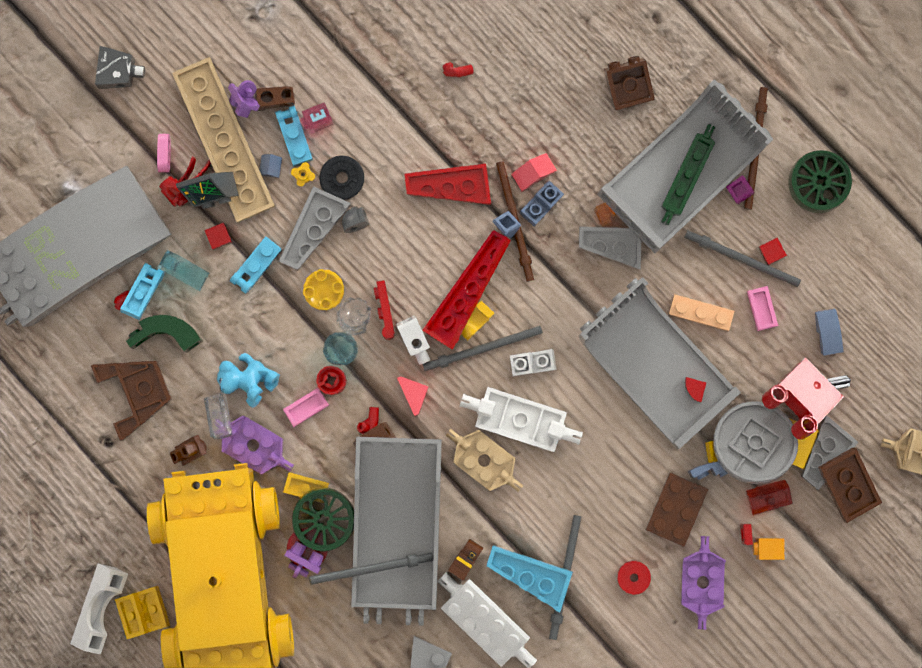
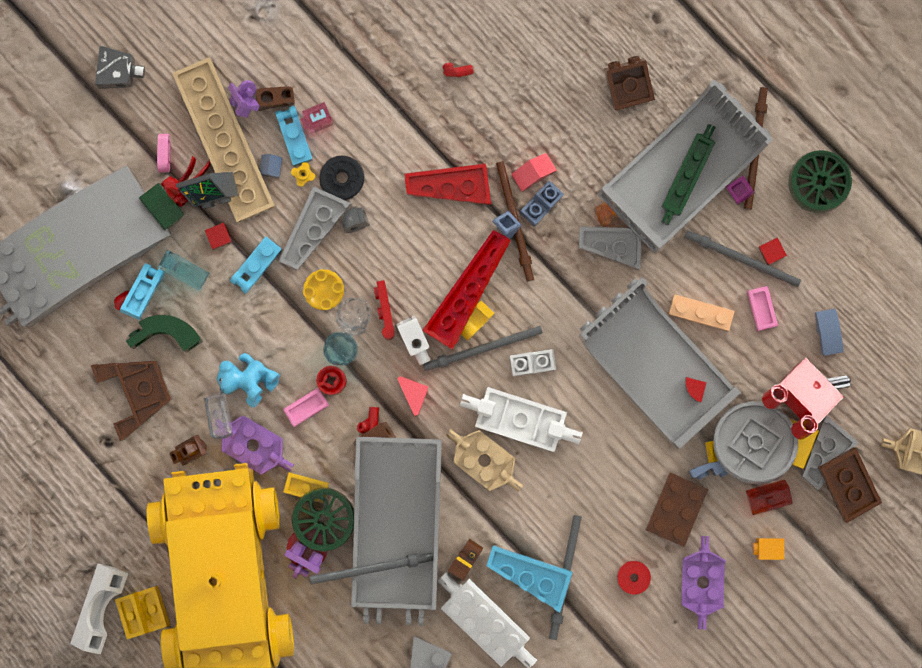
(161, 206): none -> dark green slope
(746, 534): red tile -> none

